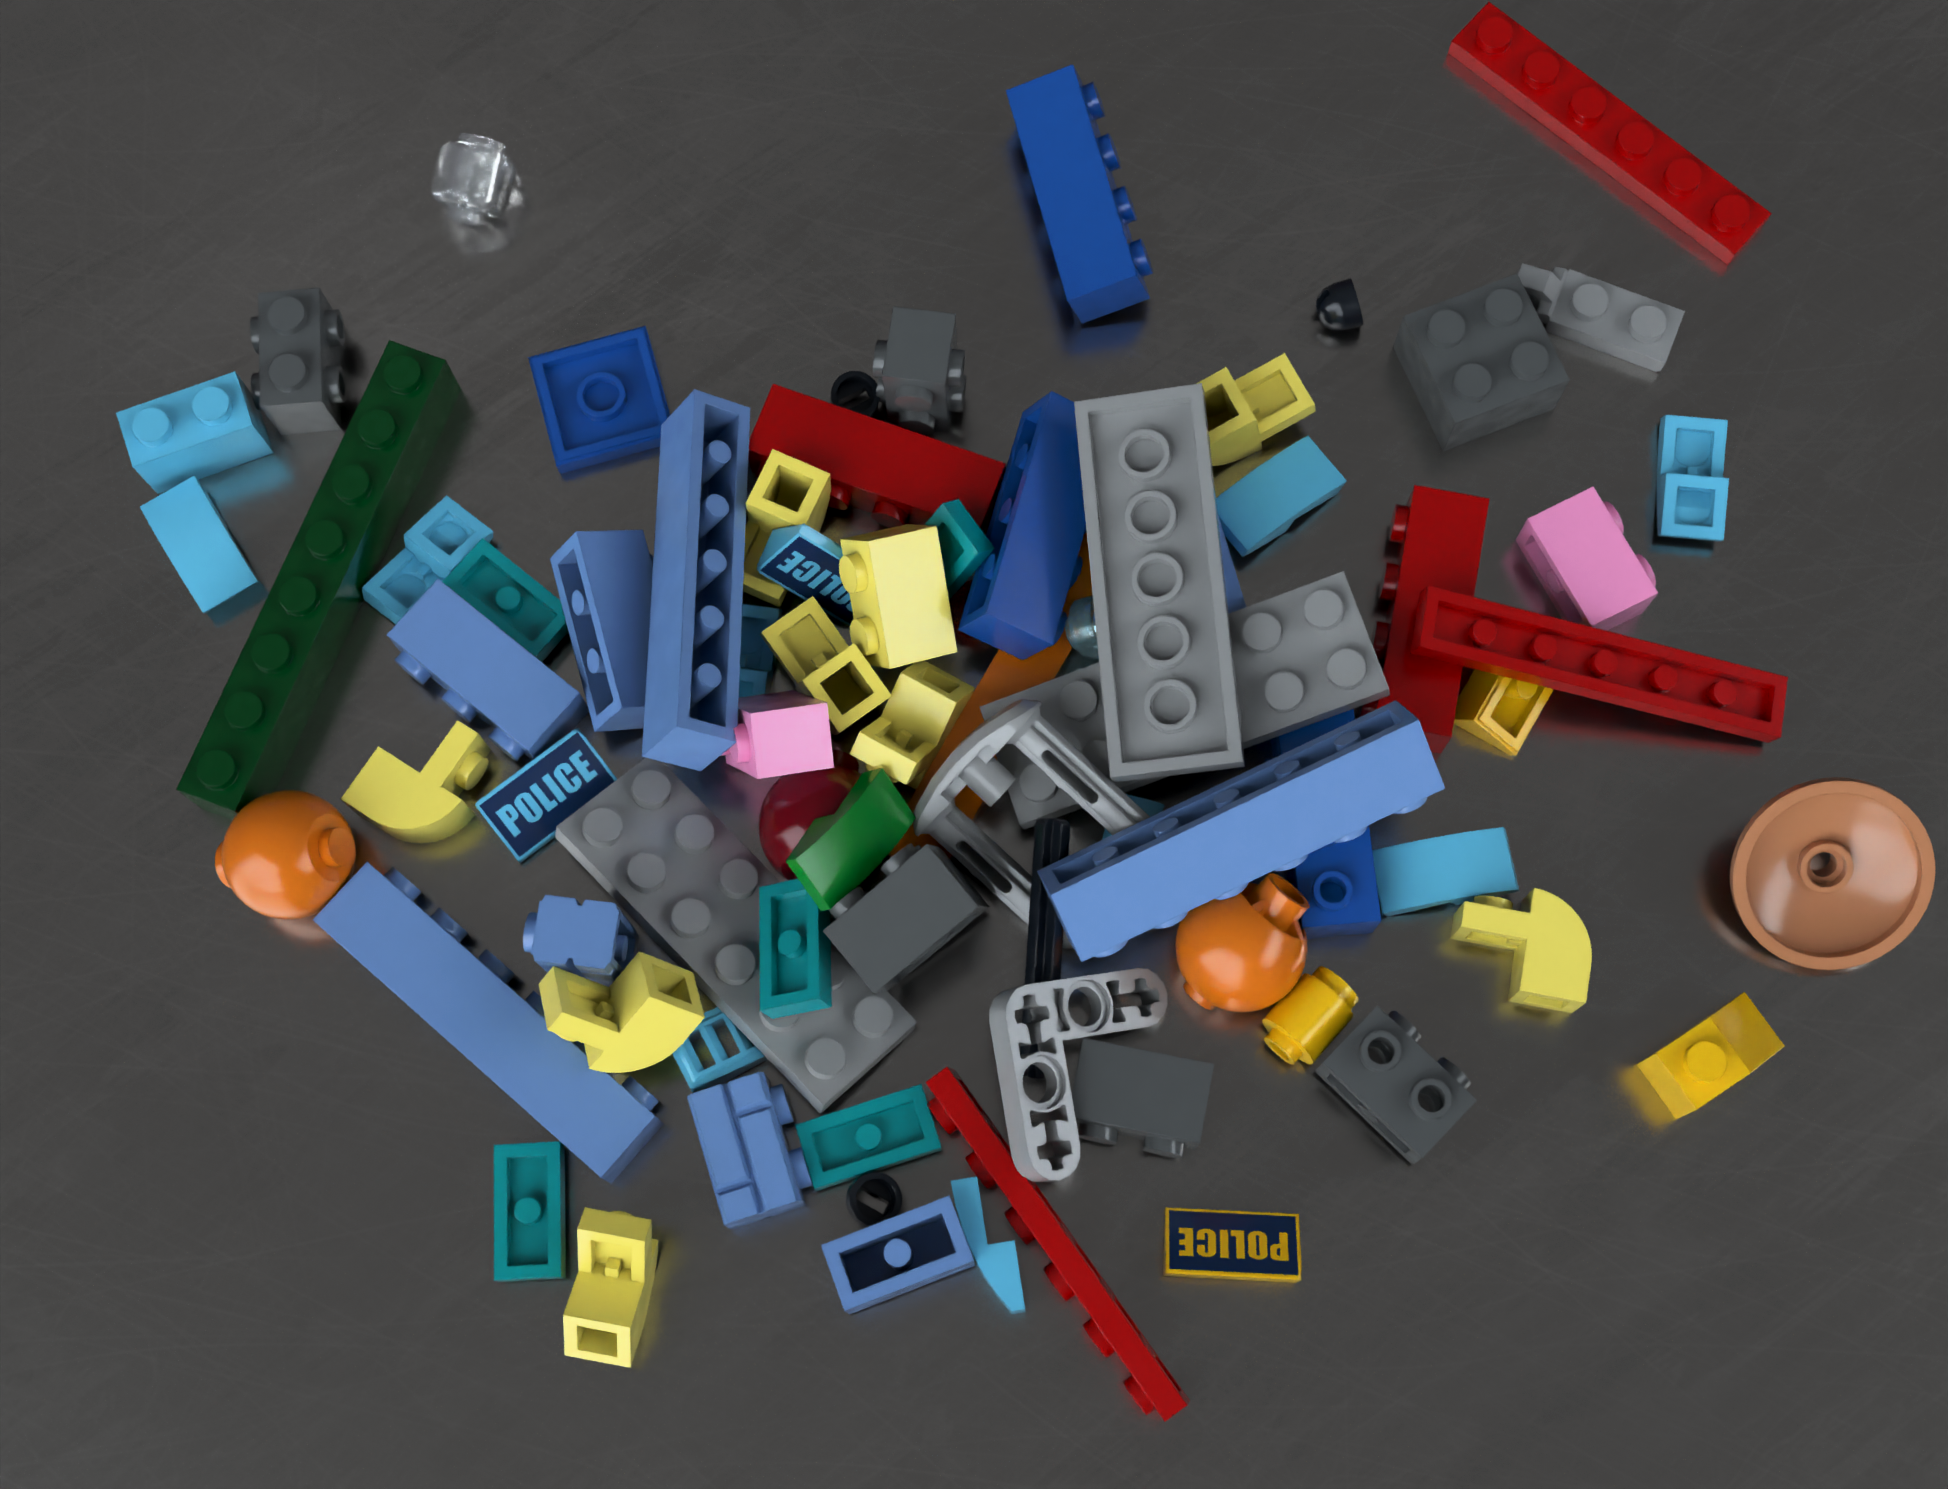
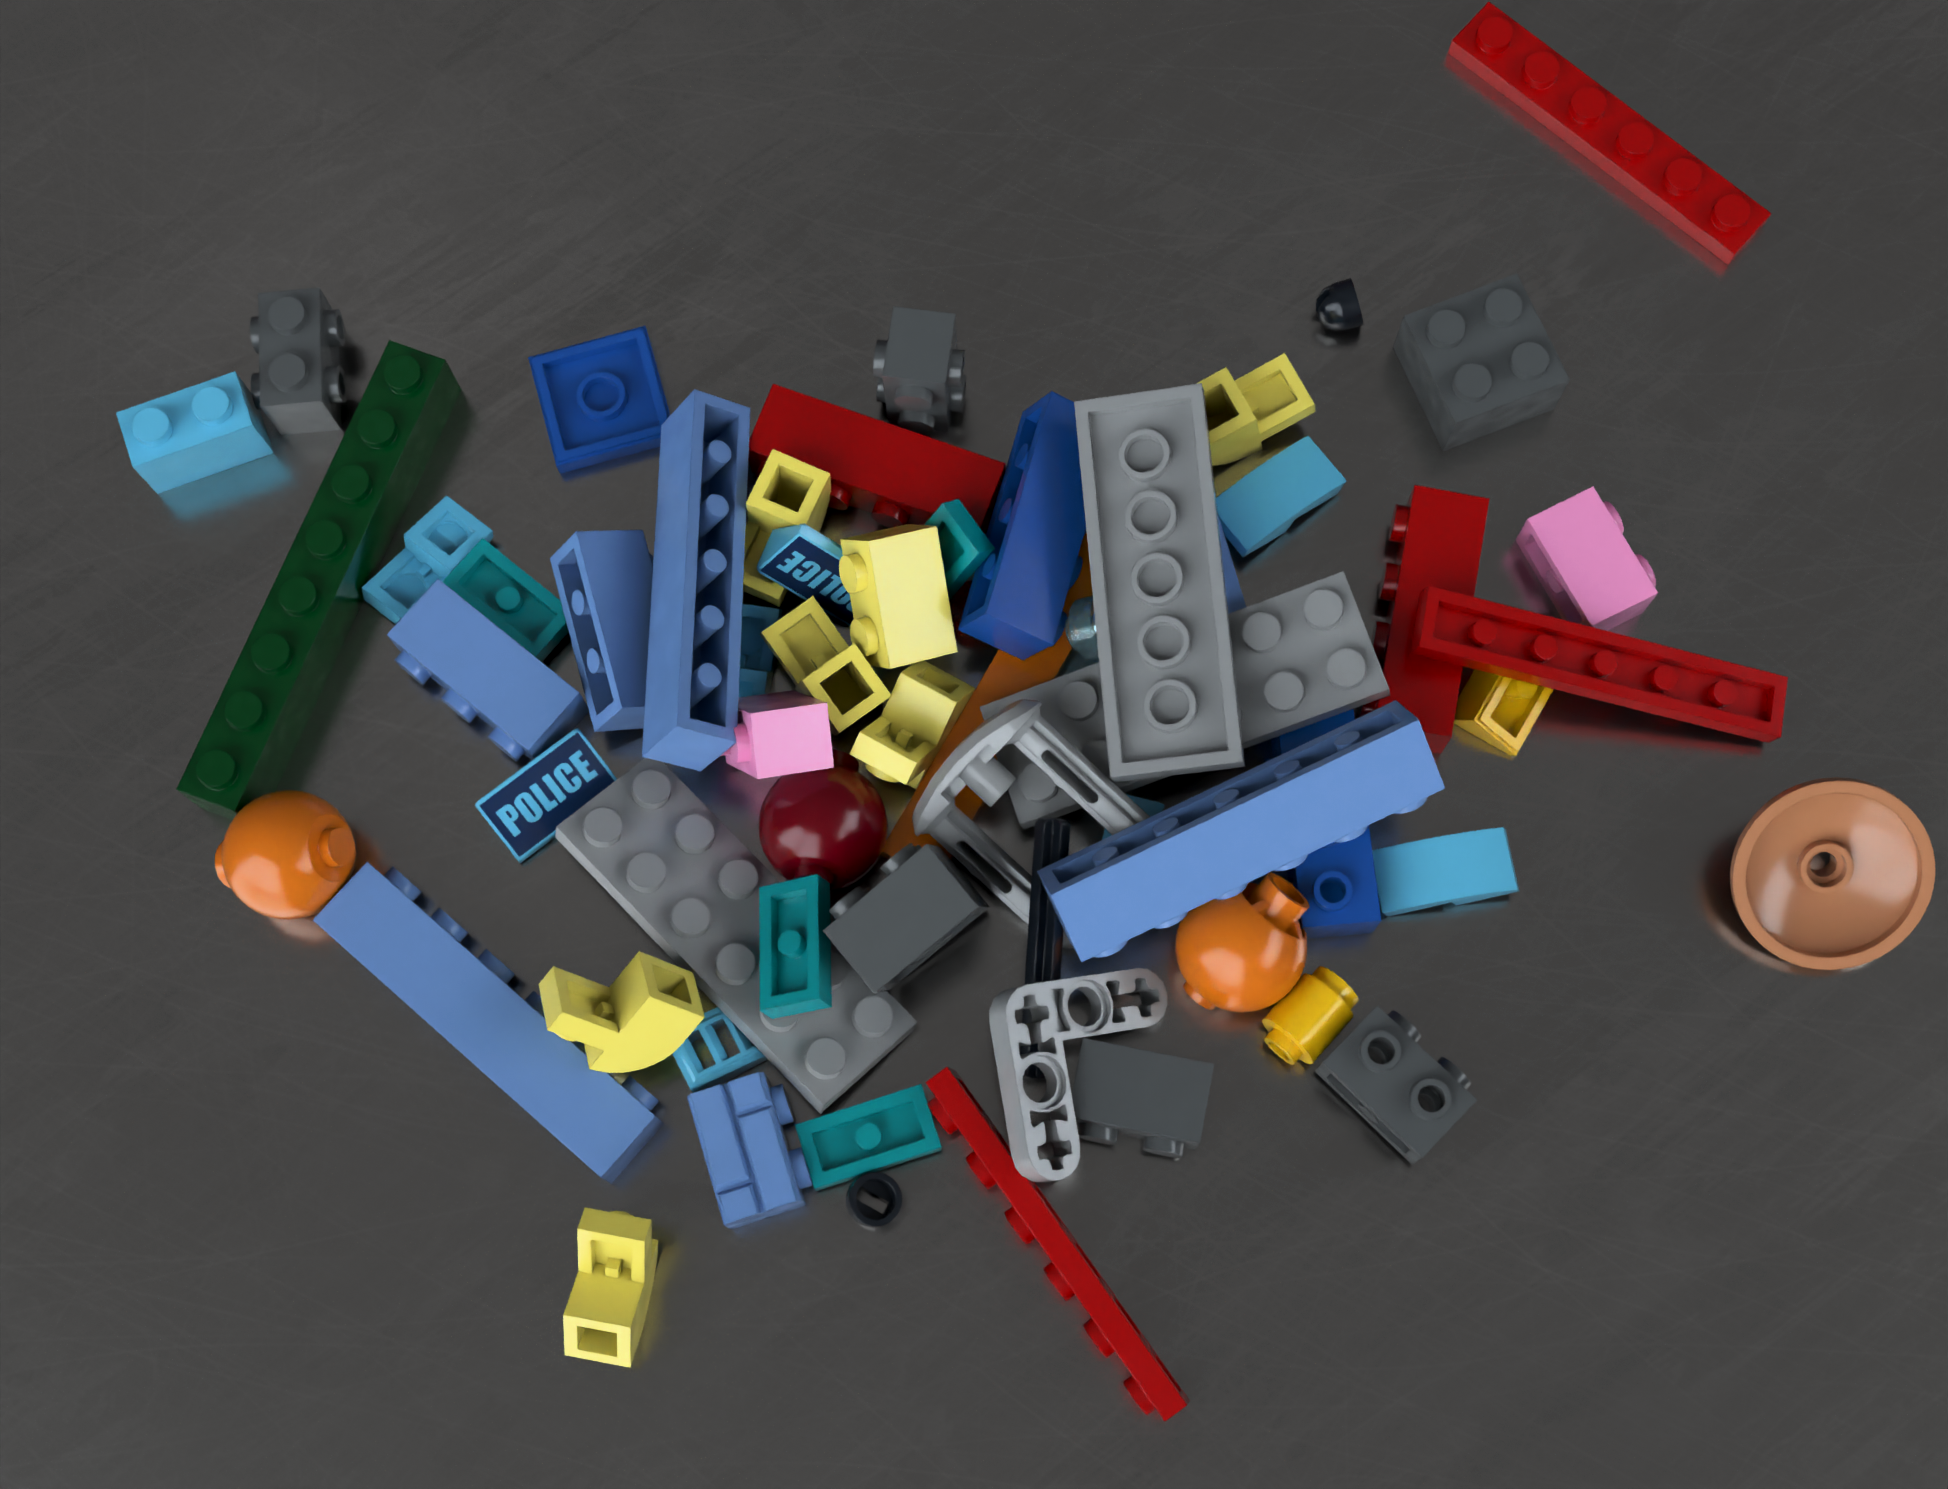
(199, 544): medium azure slope -> none
(423, 803): light yellow brick -> none
(473, 179): clear head -> none
(529, 1211): teal plate -> none
(582, 939): medium blue brick -> none
(851, 843): green slope -> none
(852, 385): black hinge -> none
(898, 1255): medium blue brick -> none
(996, 1261): medium azure slope -> none
(1078, 193): blue brick -> none
(1232, 1245): slope -> none
(1547, 941): light yellow brick -> none
(1602, 315): light grey hinge -> none
(1690, 478): medium azure slope -> none
(1711, 1056): yellow slope -> none

